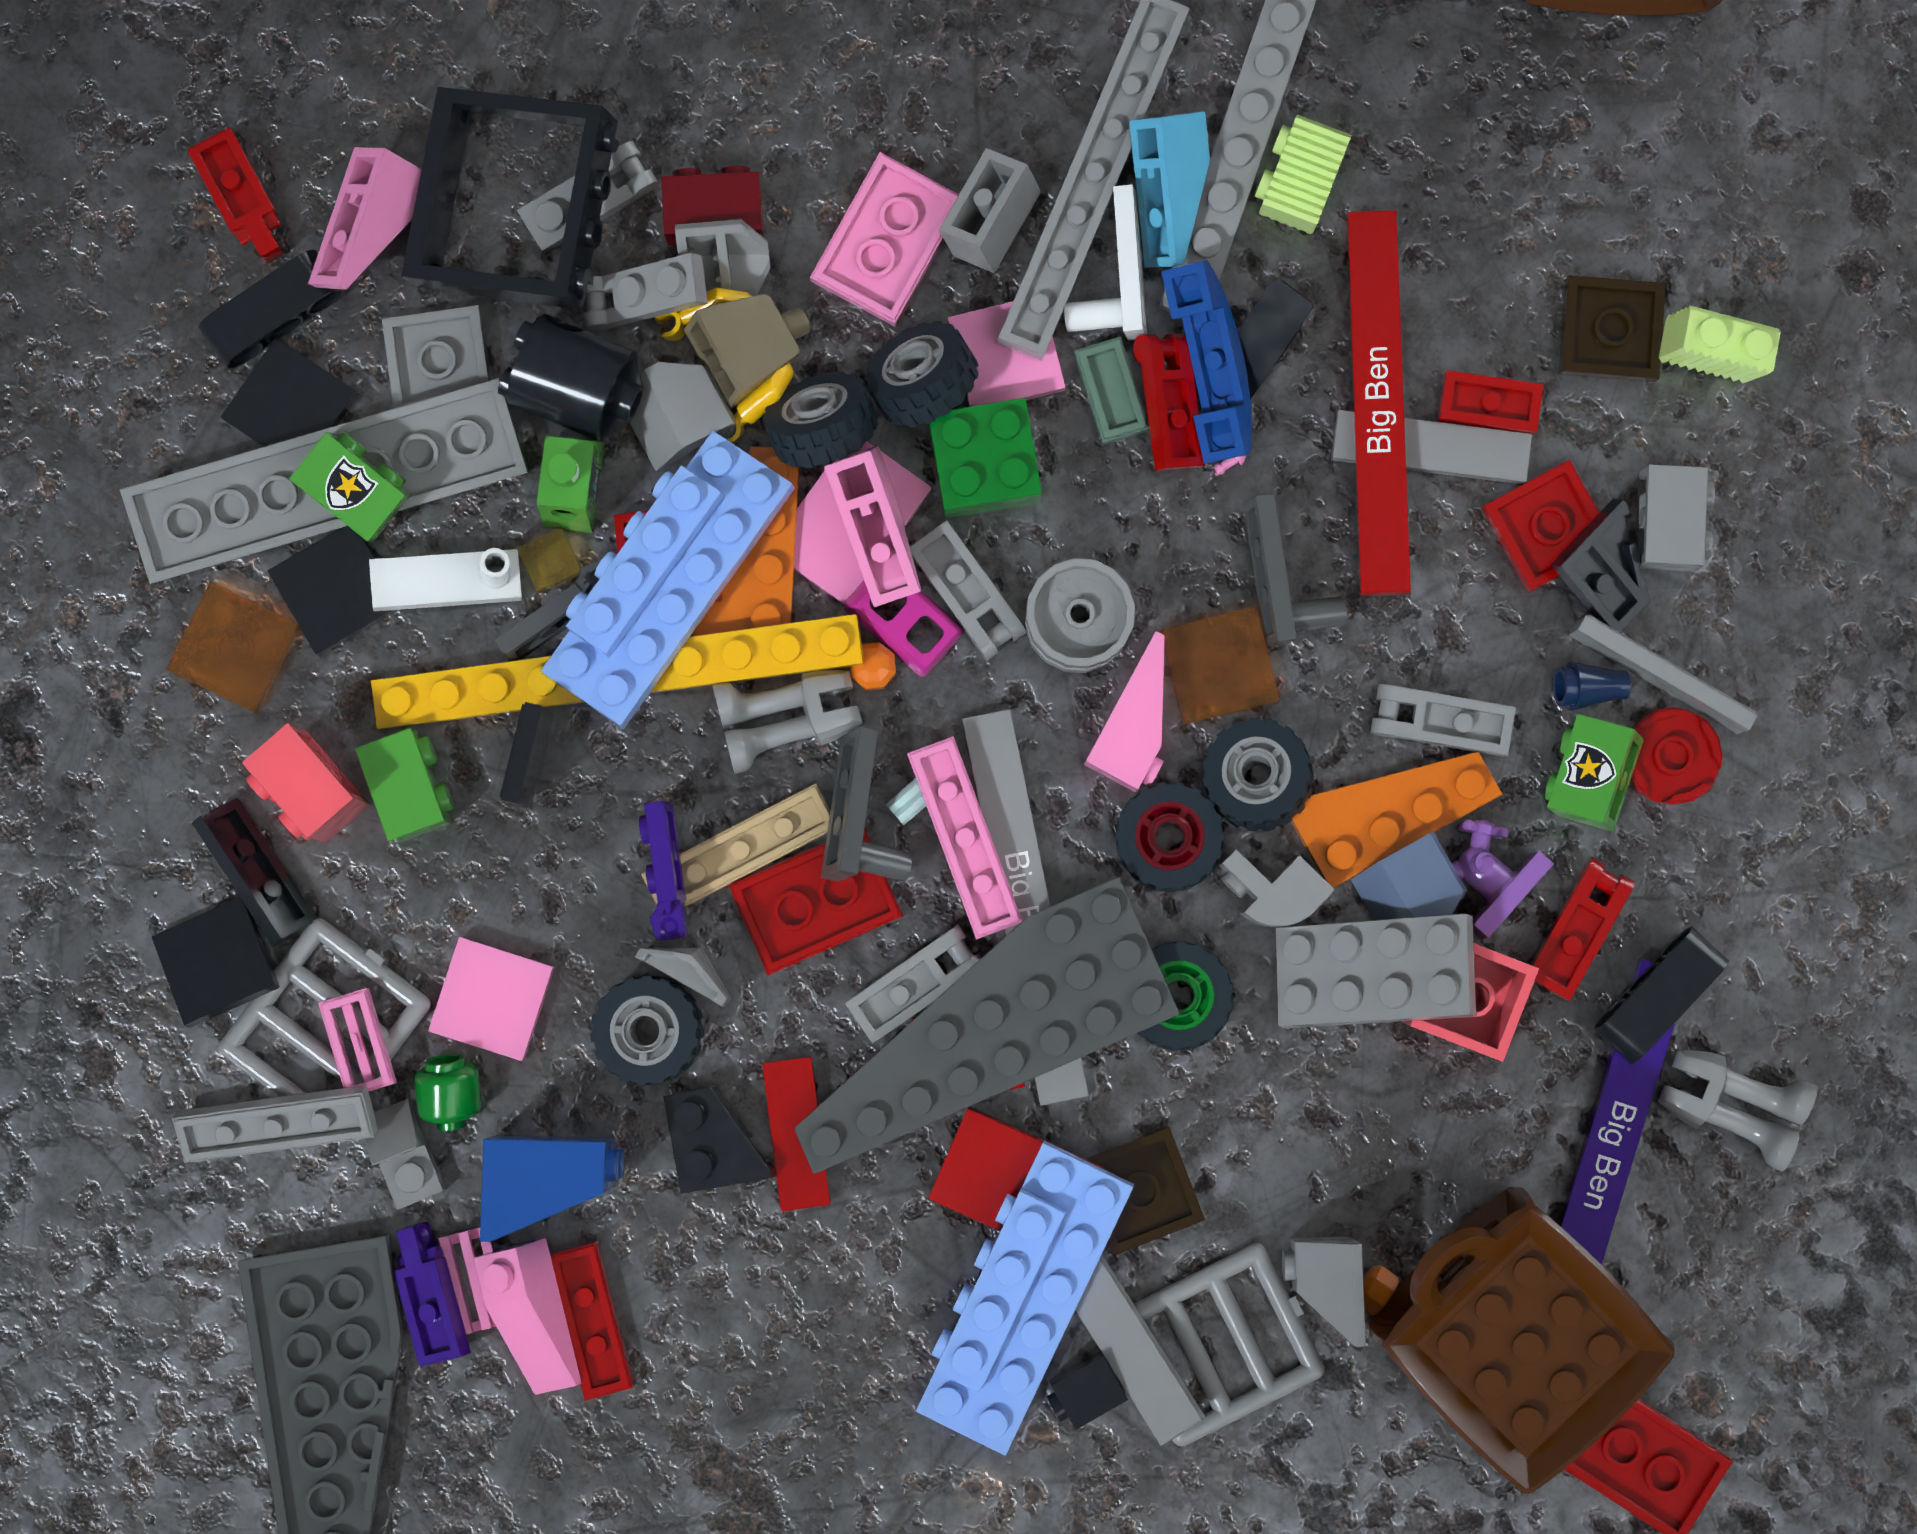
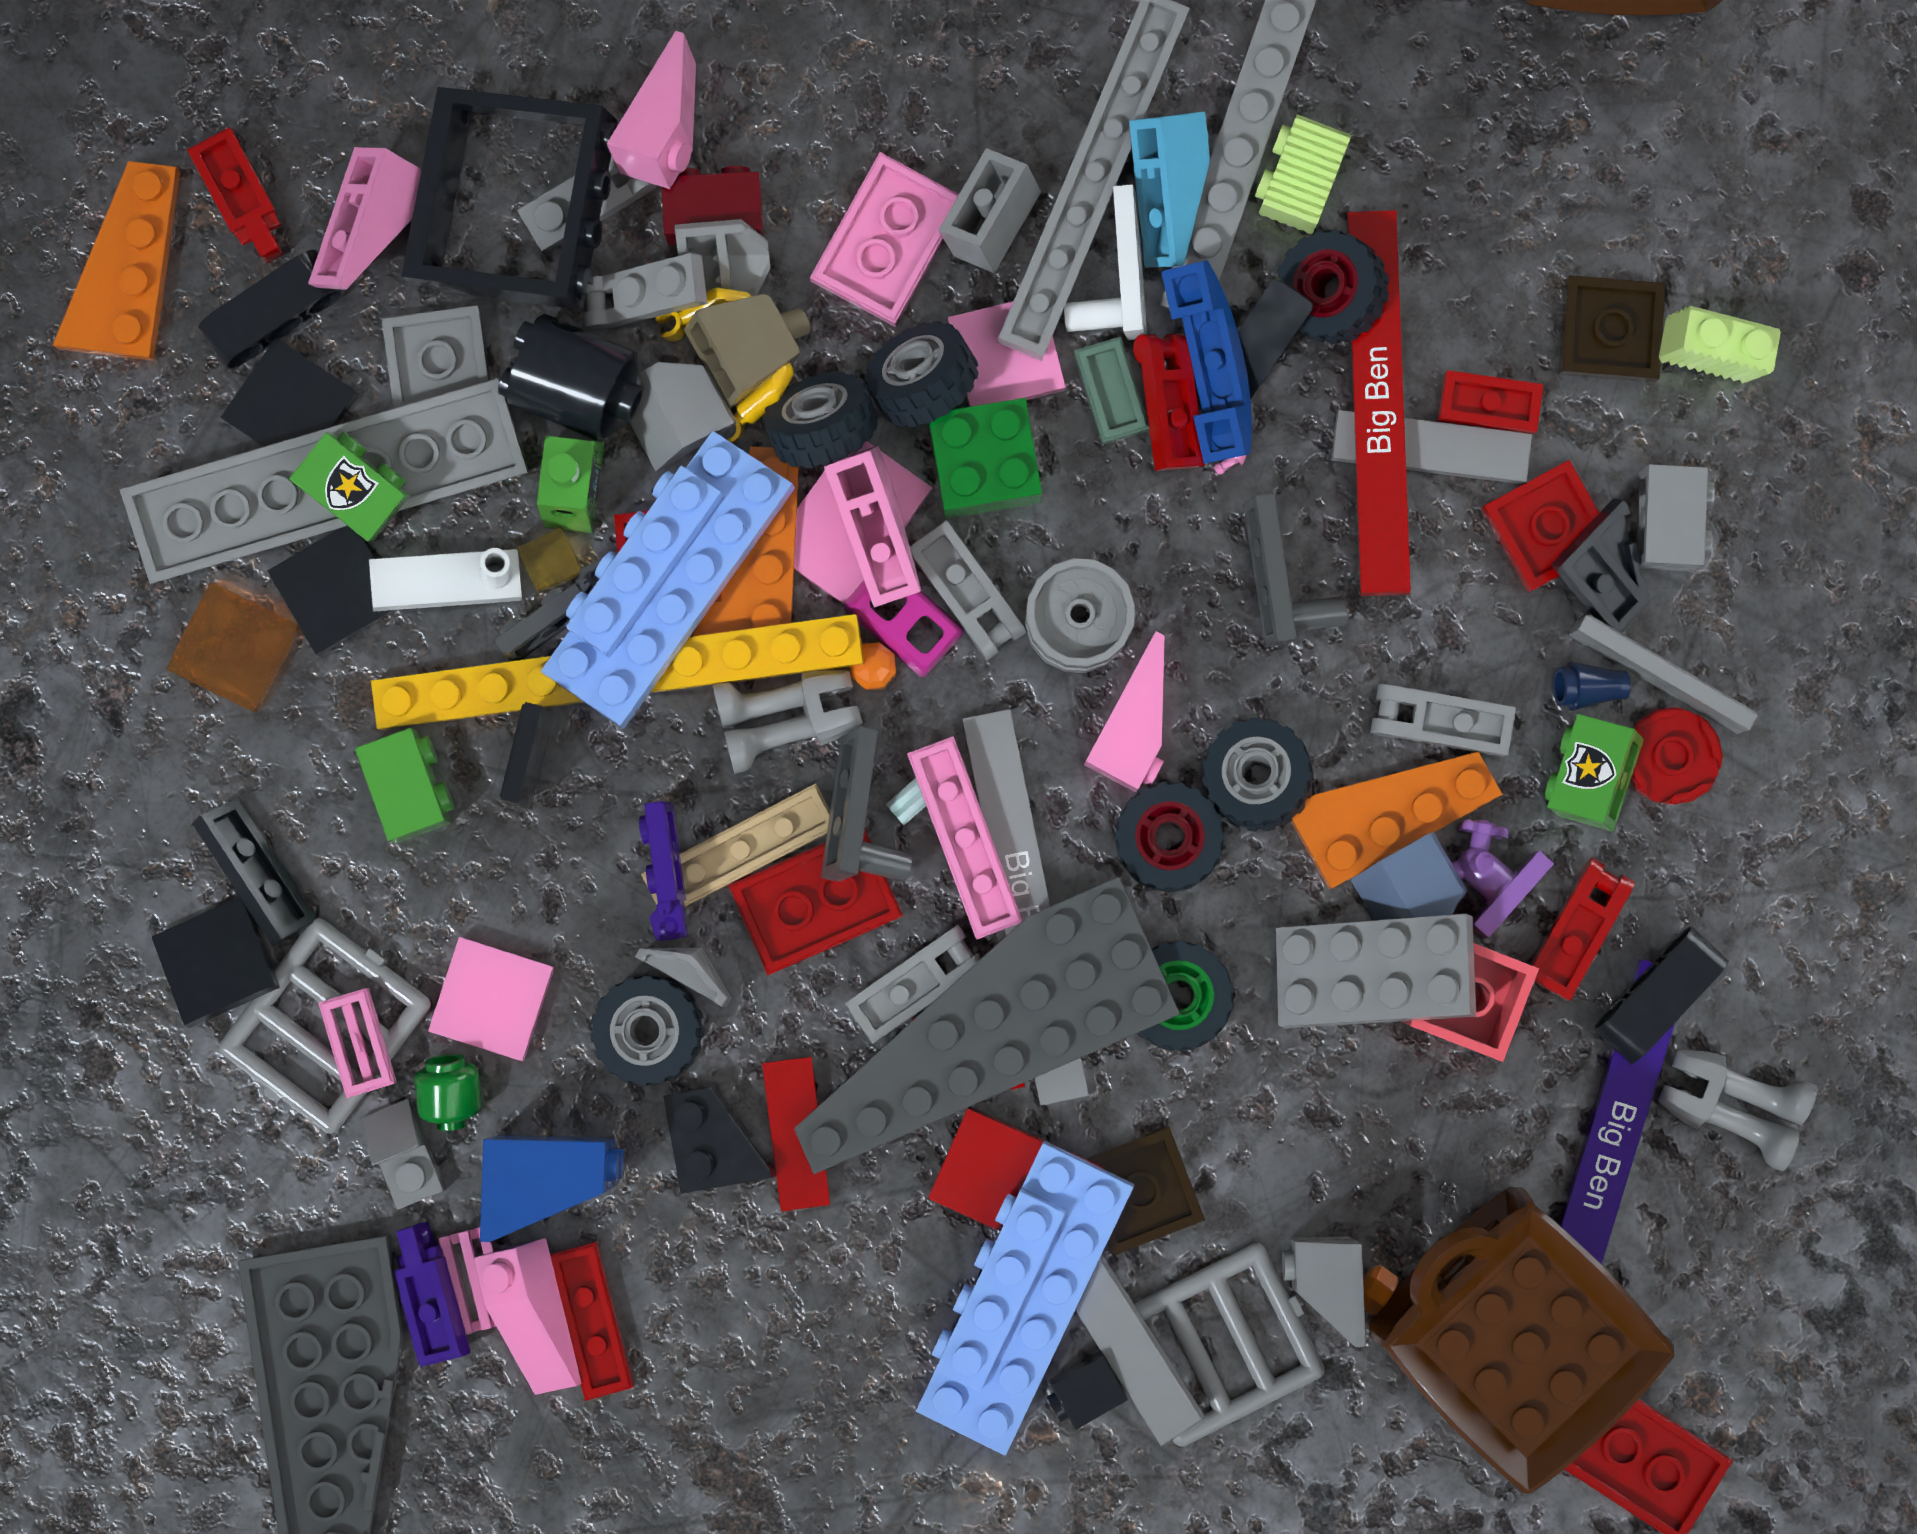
(125, 275): none -> orange wing
(275, 1124): light grey tile -> none
(305, 785): coral brick -> none
(658, 127): none -> bright pink slope
(1219, 665): clear orange tile -> none
(1284, 900): light grey brick -> none
(1360, 288): none -> black wheel

